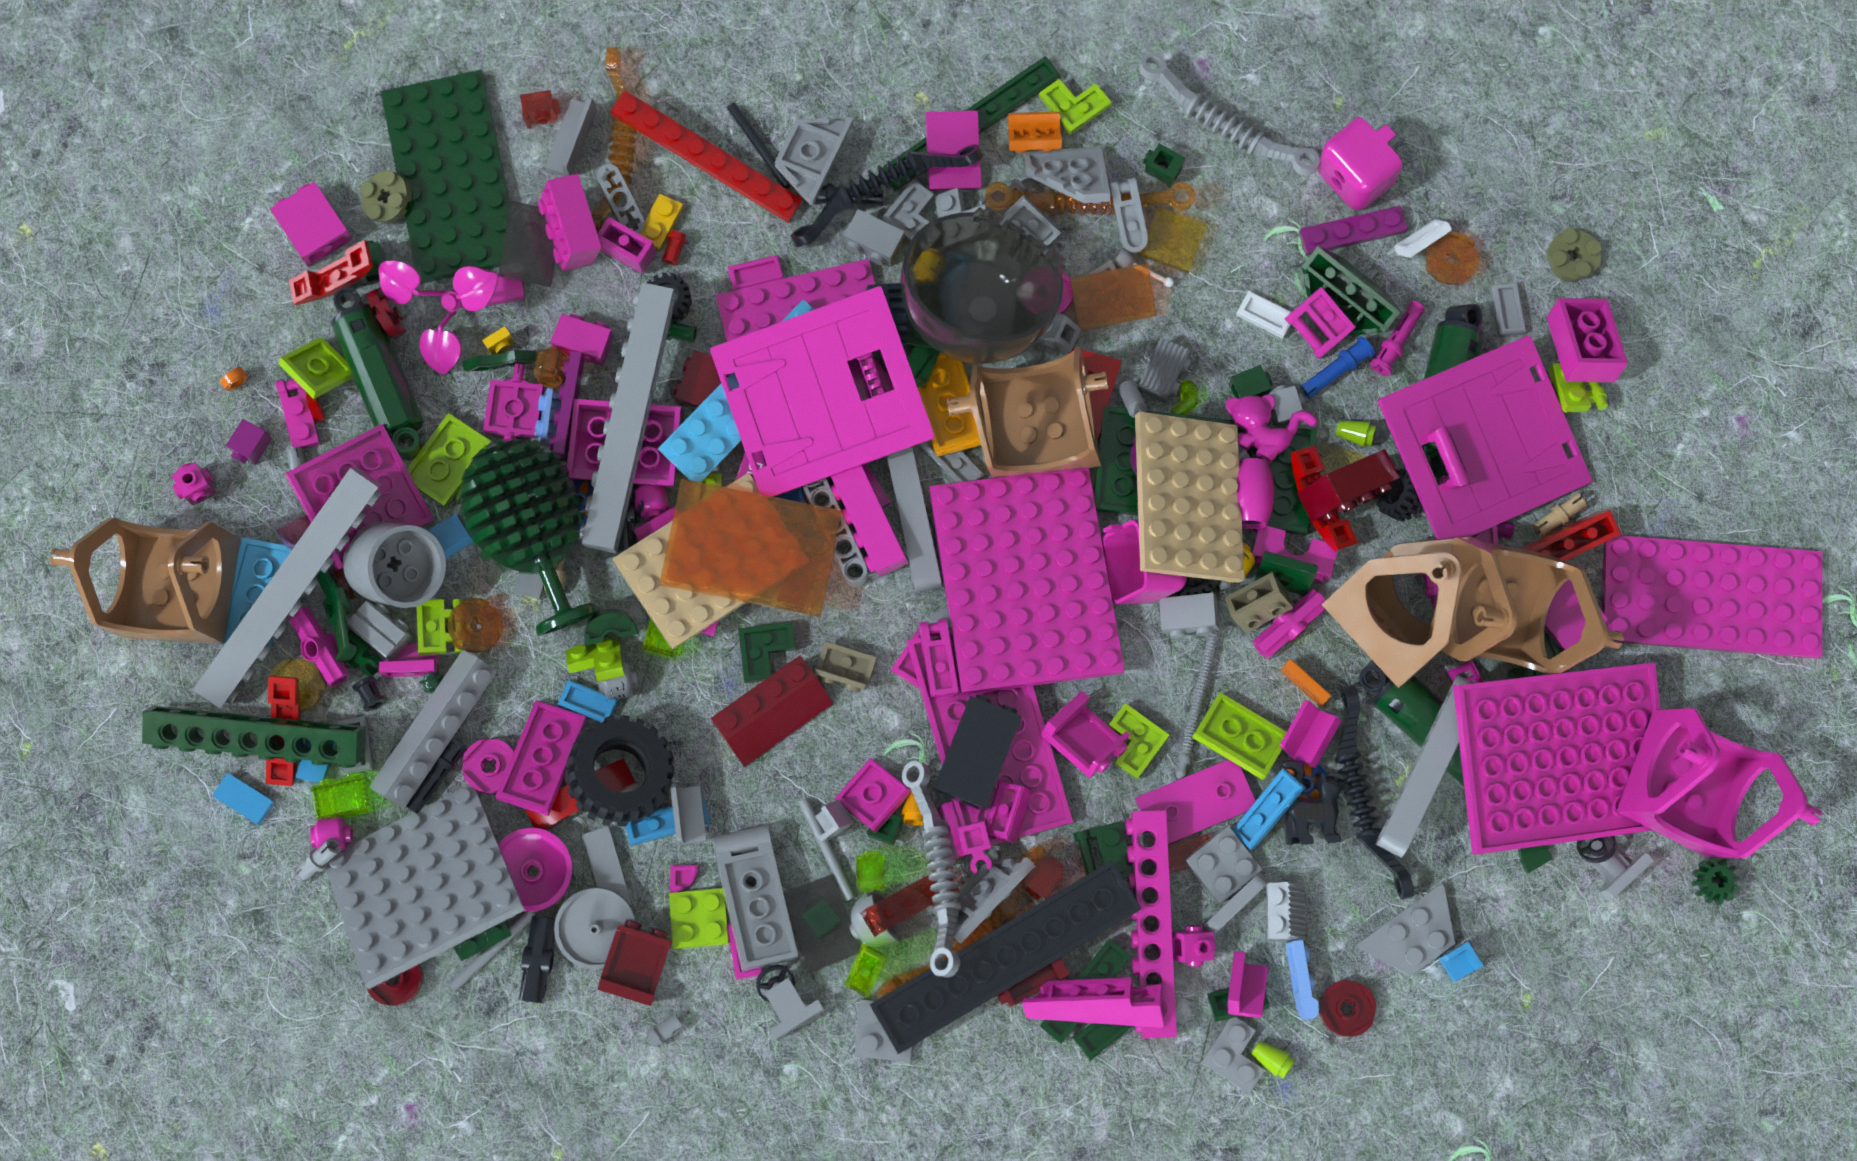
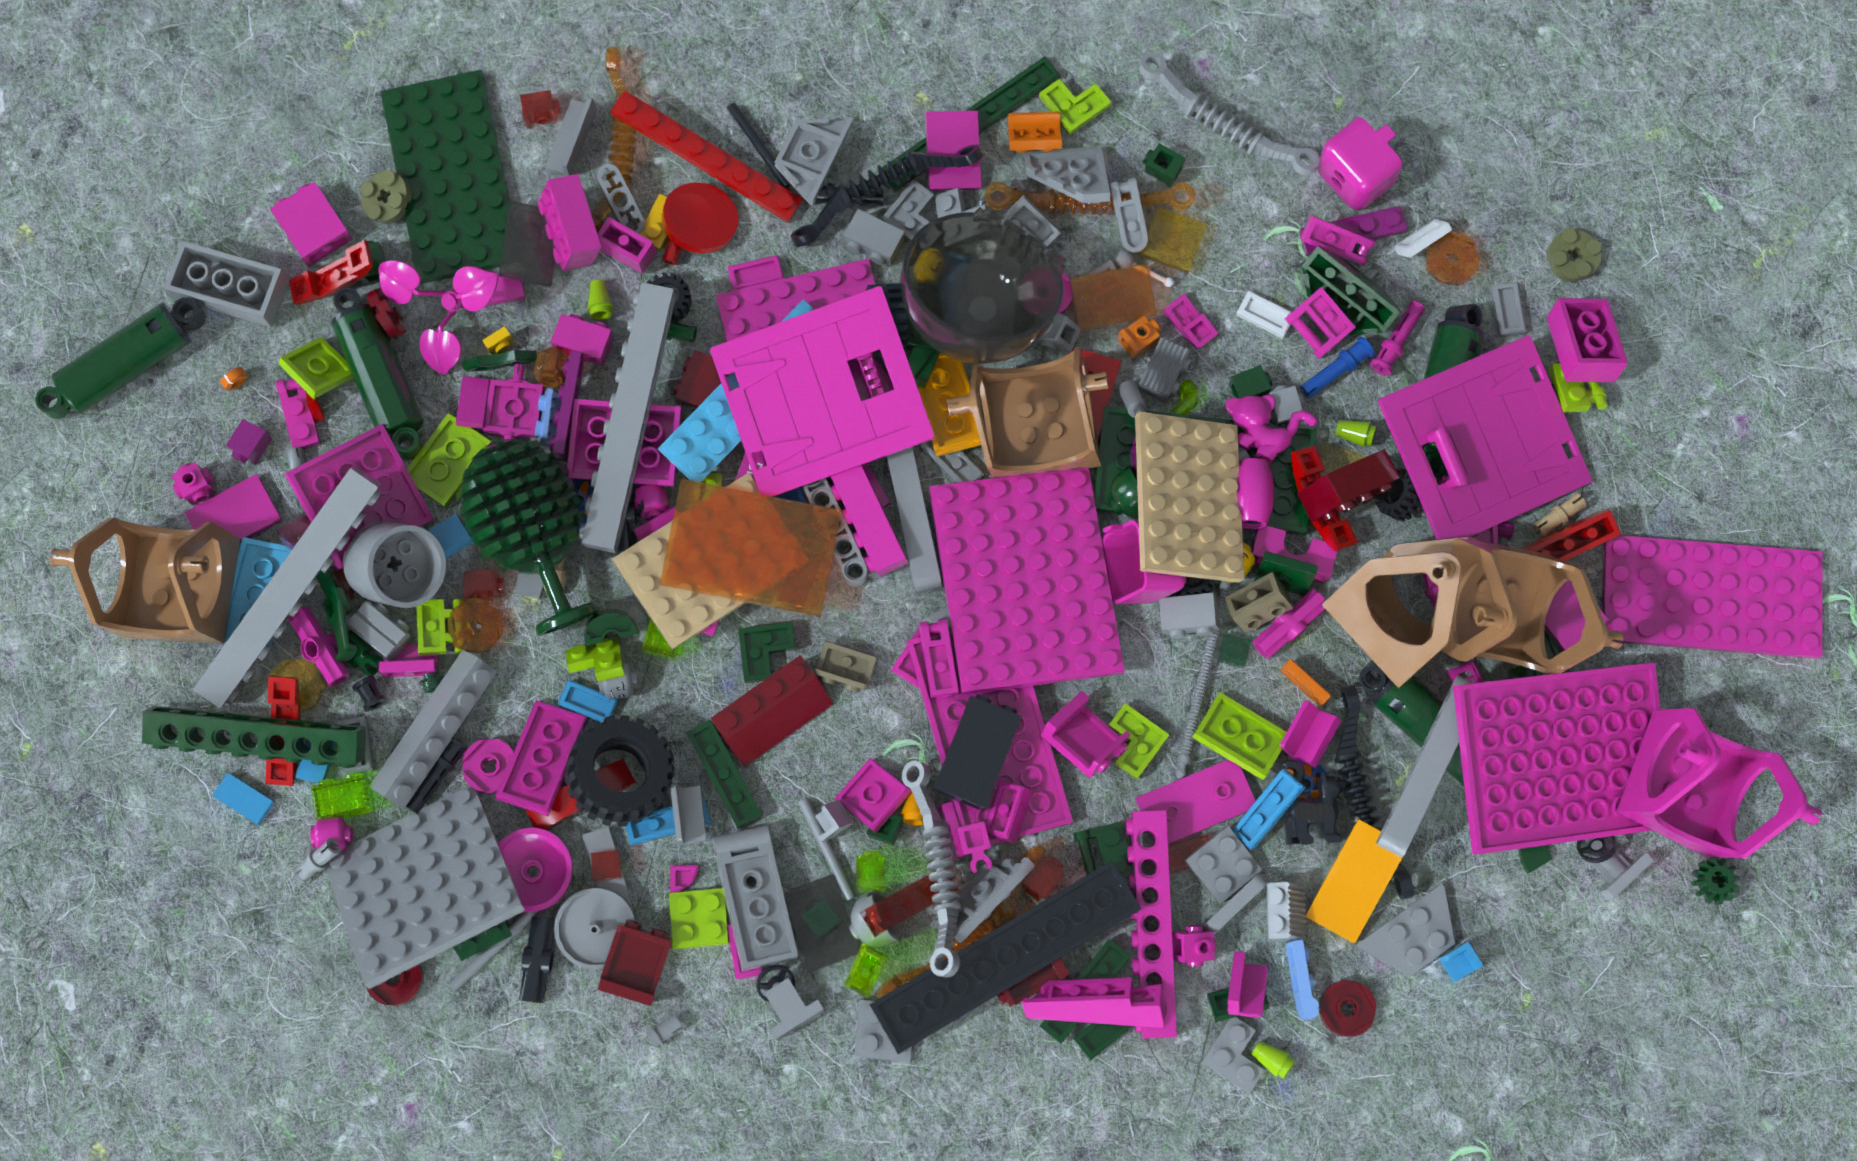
(120, 358): none -> dark green piece
(227, 283): none -> light grey brick
(239, 510): none -> dark pink tile
(472, 402): none -> dark pink tile
(483, 584): none -> clear red brick
(599, 301): none -> lime cone
(606, 865): none -> clear red tile
(699, 217): none -> red piece
(724, 774): none -> dark green plate
(1125, 493): none -> dark green cylinder
(1135, 344): none -> orange brick
(1190, 322): none -> dark pink slope
(1234, 651): none -> clear green plate
(1337, 239): none -> dark pink plate
(1354, 883): none -> light orange tile

